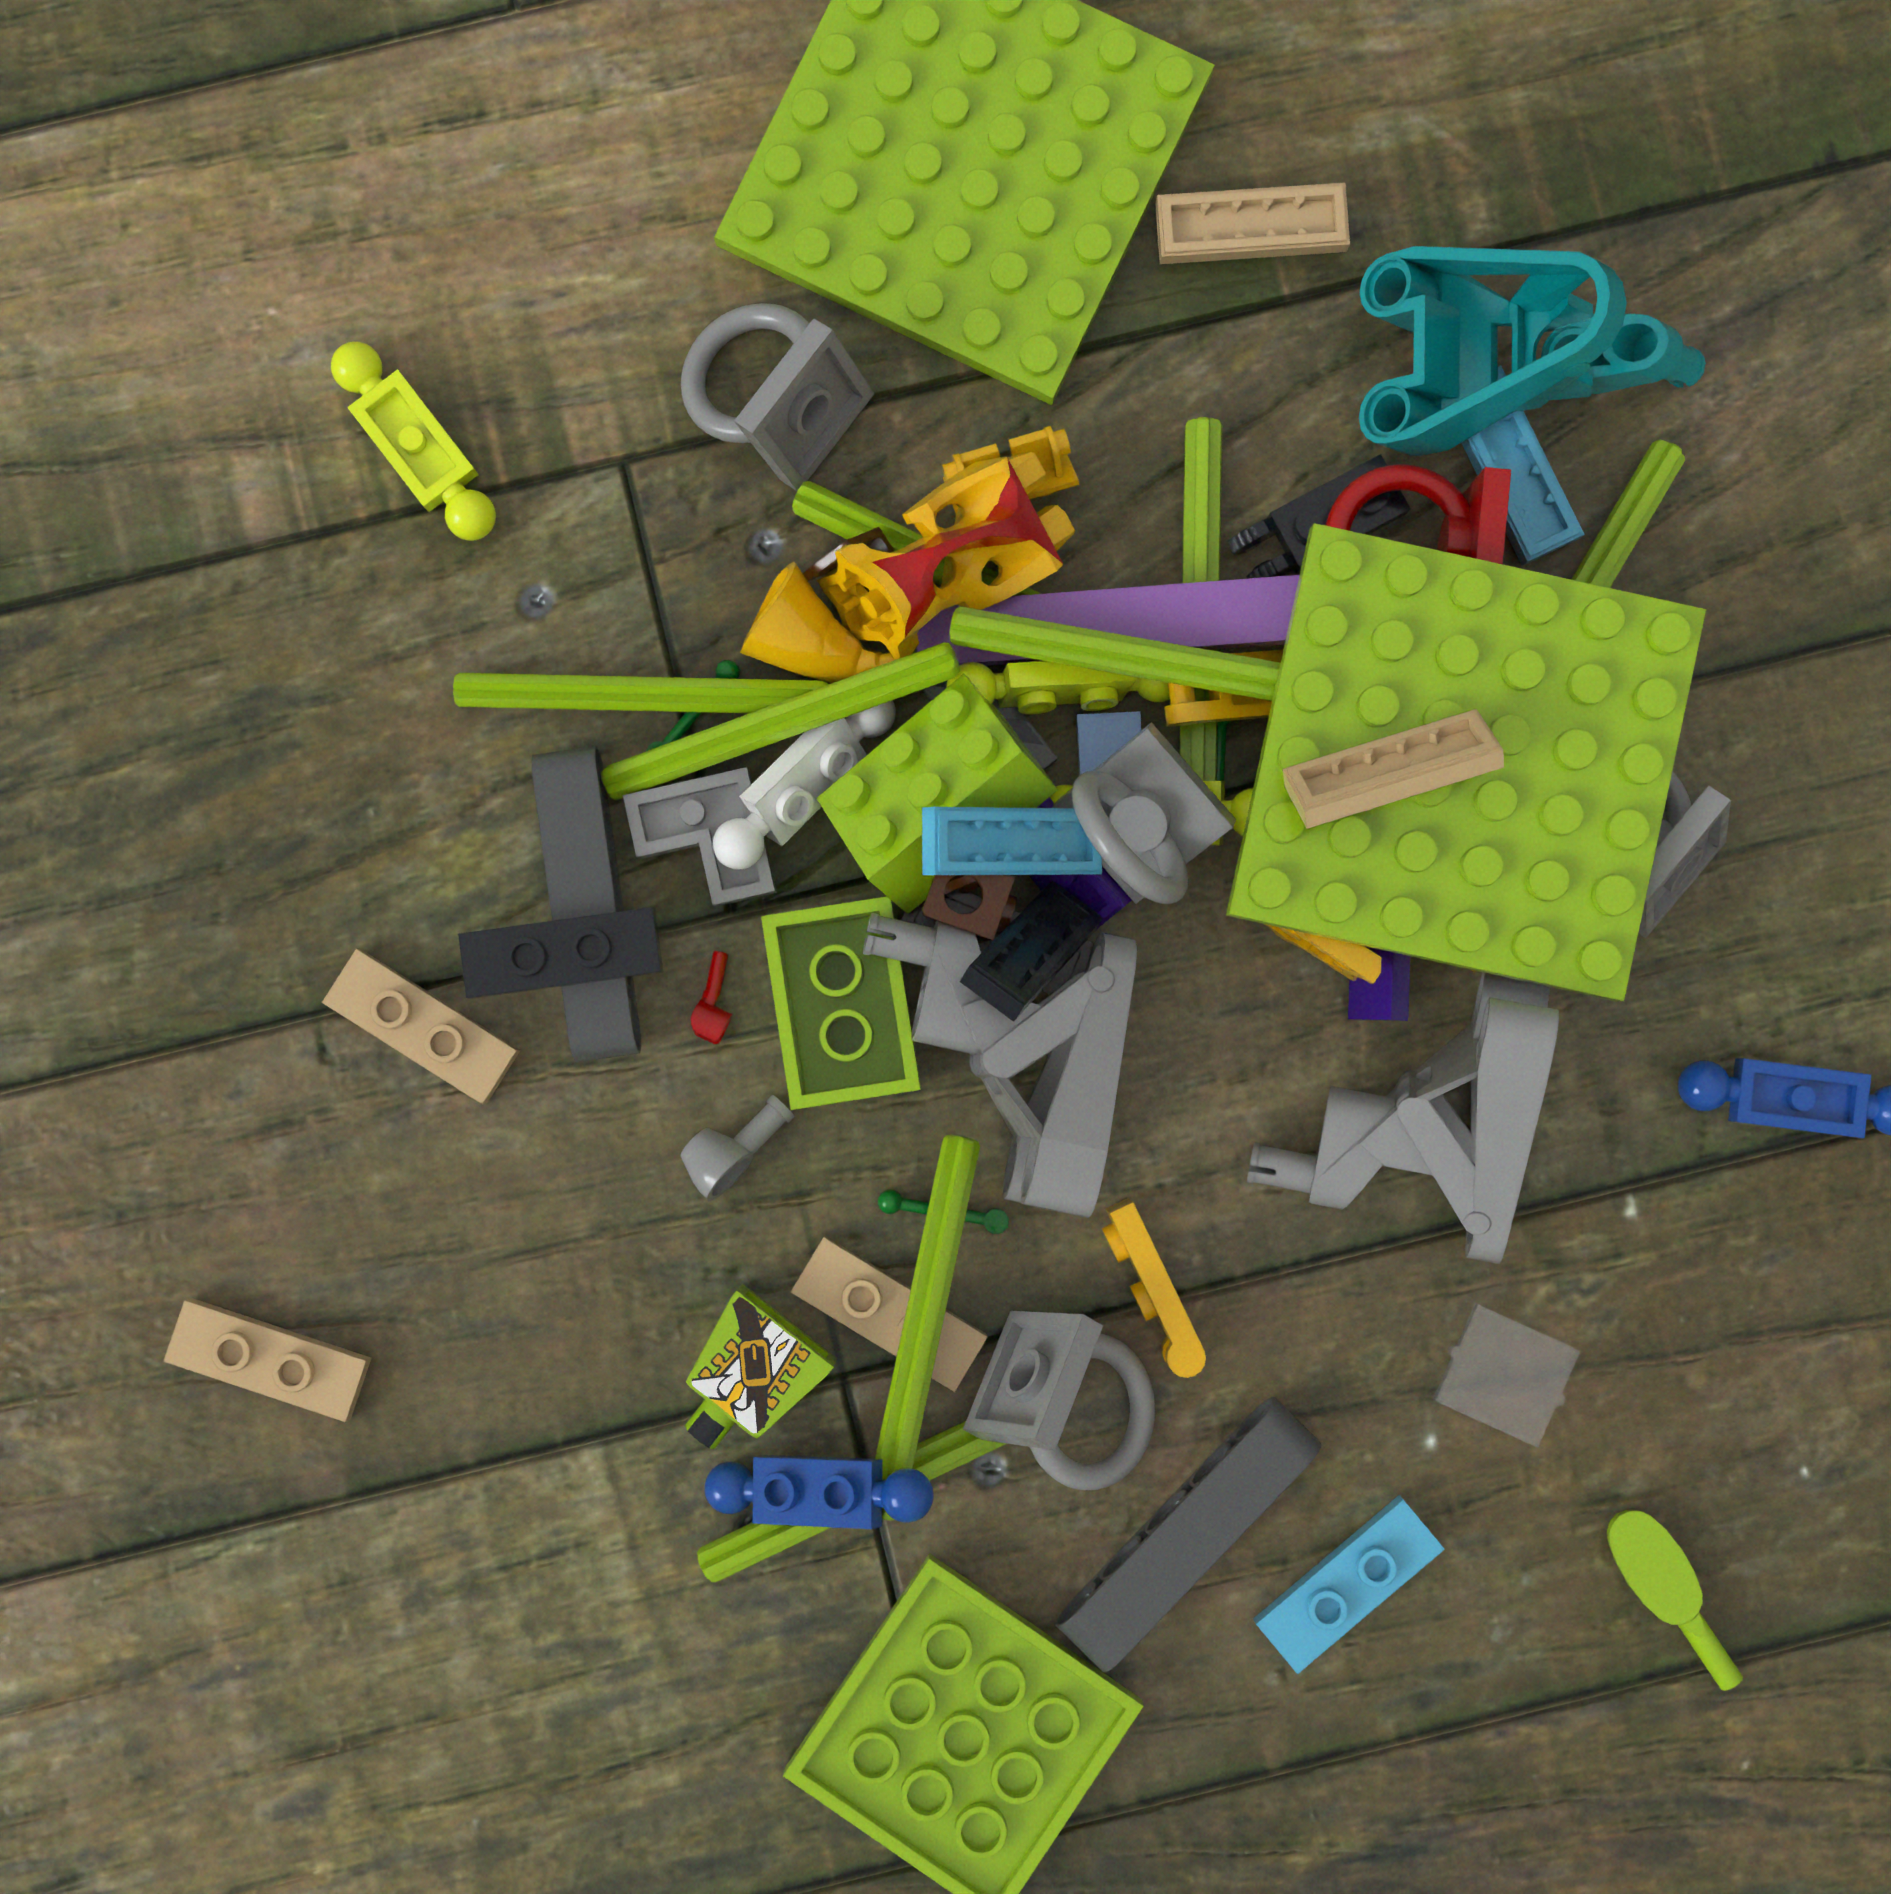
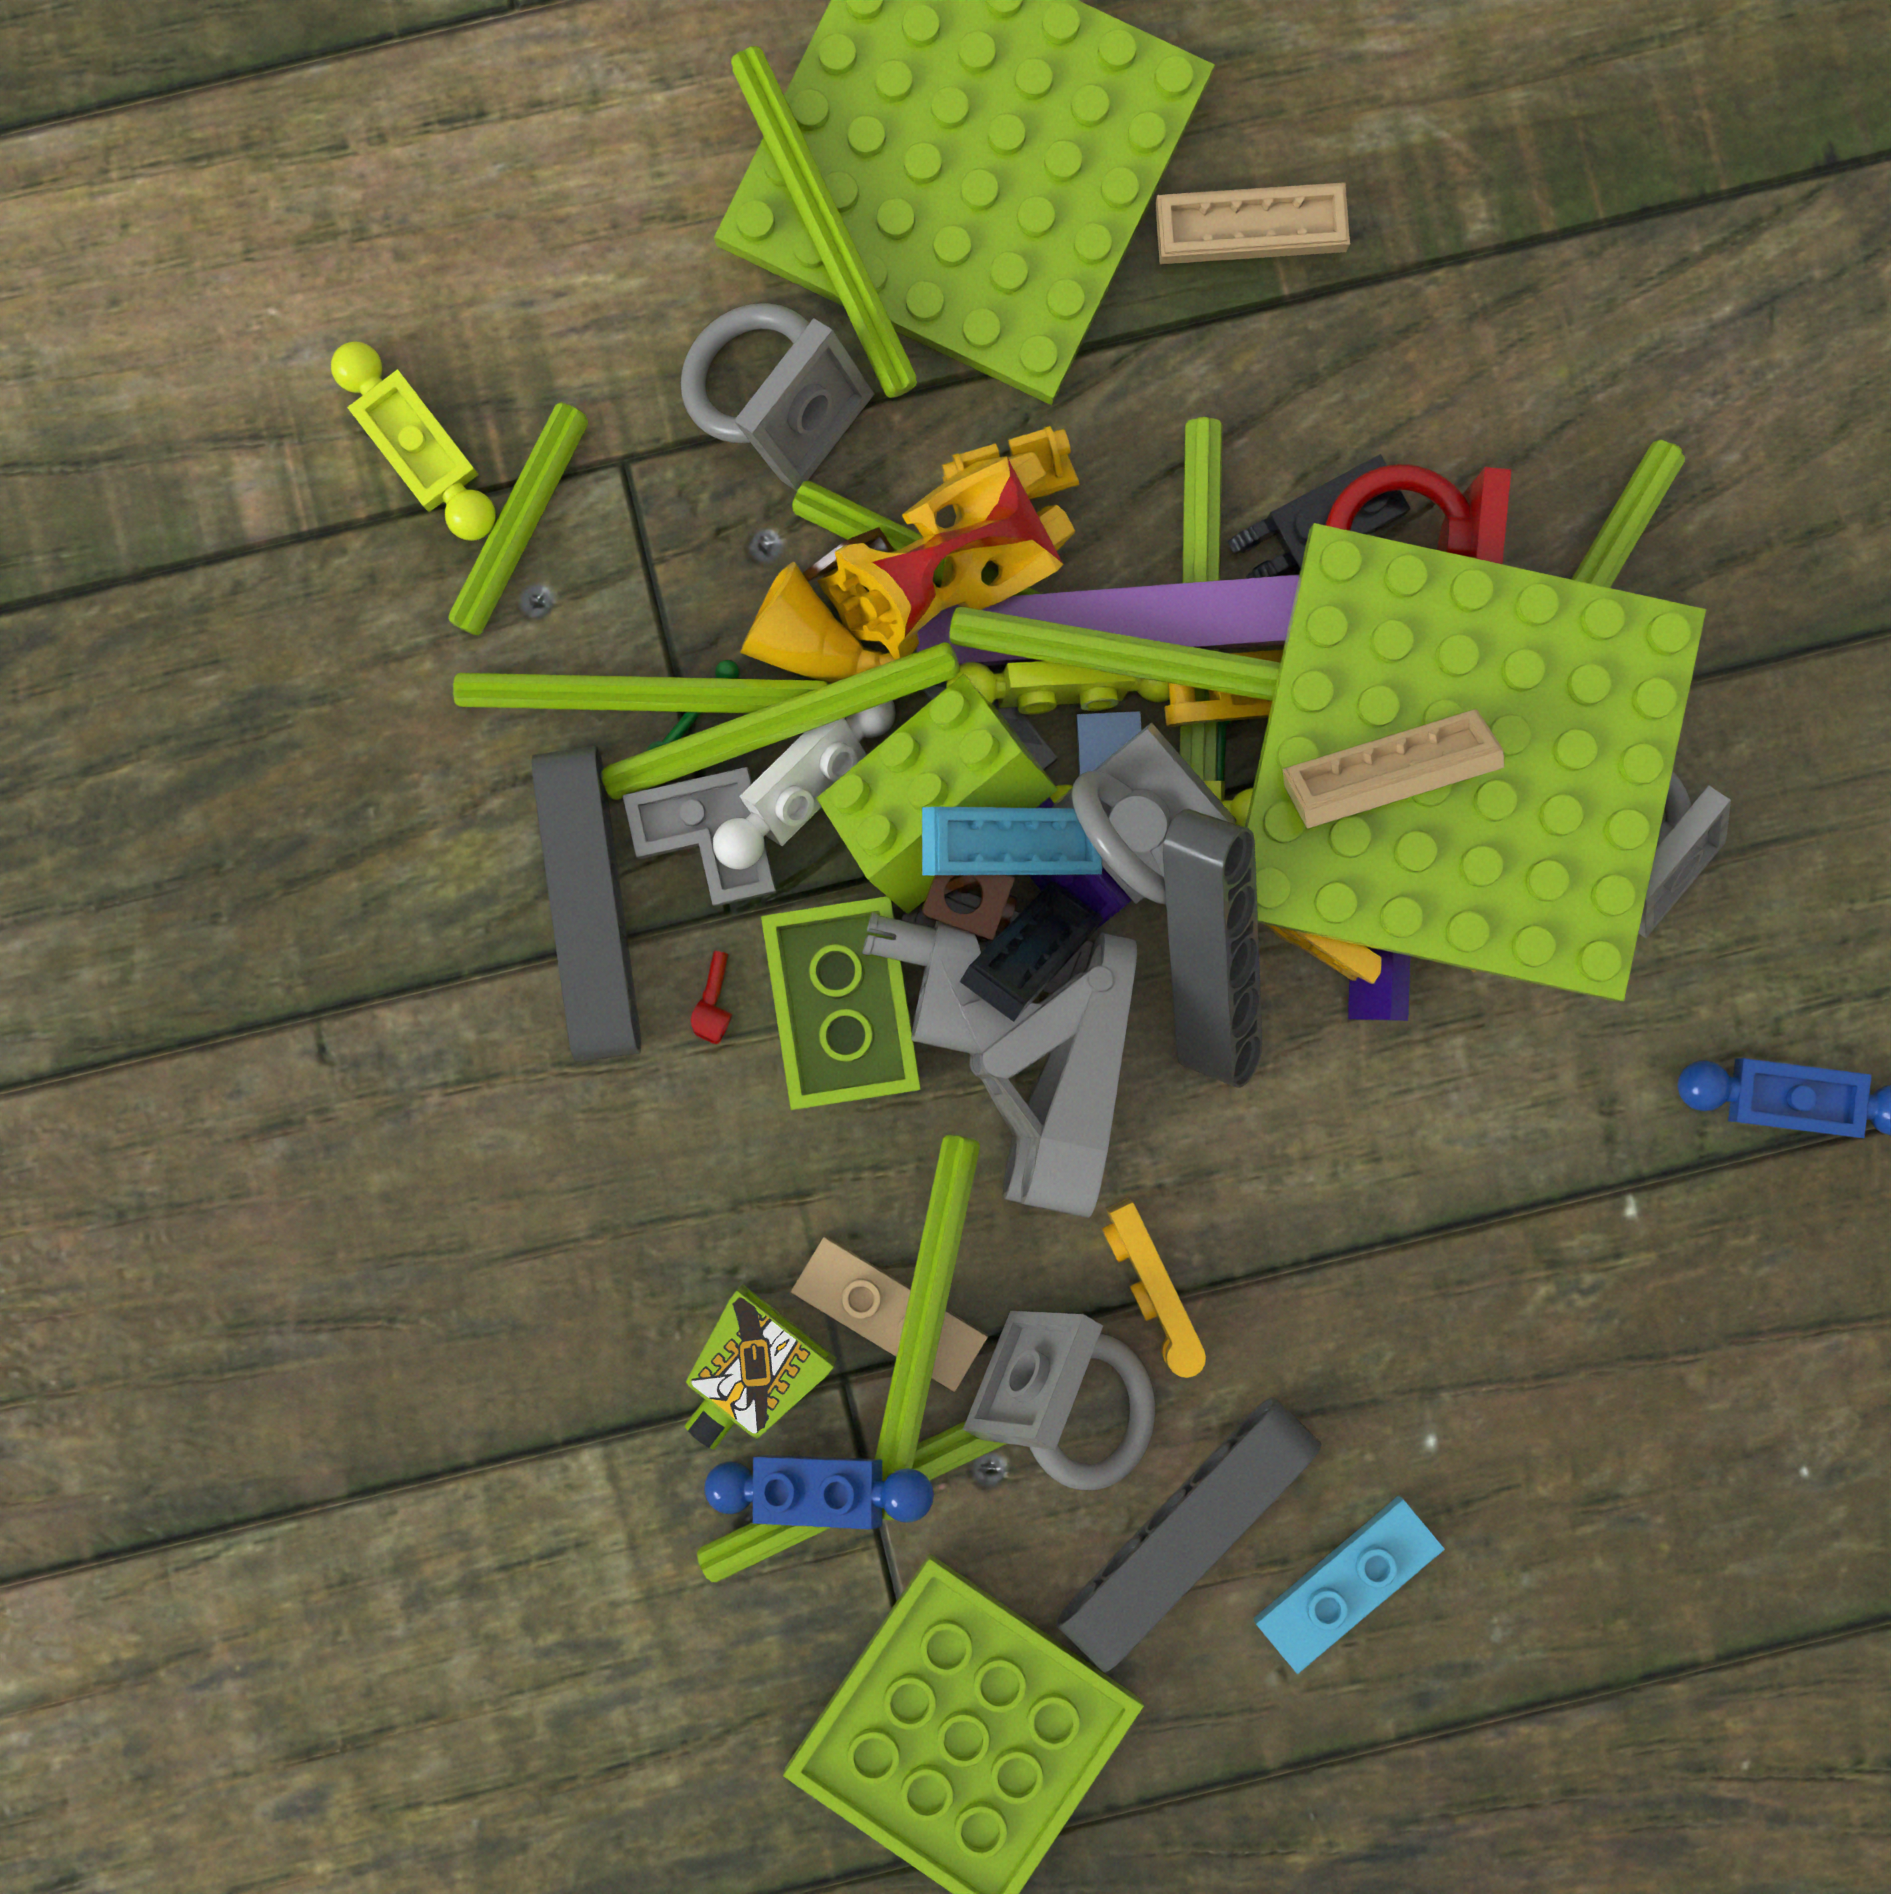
(267, 1359): tan plate -> none
(421, 1026): tan plate -> none
(518, 519): none -> lime axle
(560, 953): black plate -> none
(719, 1160): light grey bar -> none
(823, 222): none -> lime axle
(994, 1220): green hinge -> none
(1214, 945): none -> dark grey beam
(1417, 1130): light grey connector -> none
(1456, 341): teal connector -> none
(1506, 1375): clear piece -> none
(1537, 507): medium azure plate -> none
(1668, 1586): lime piece -> none

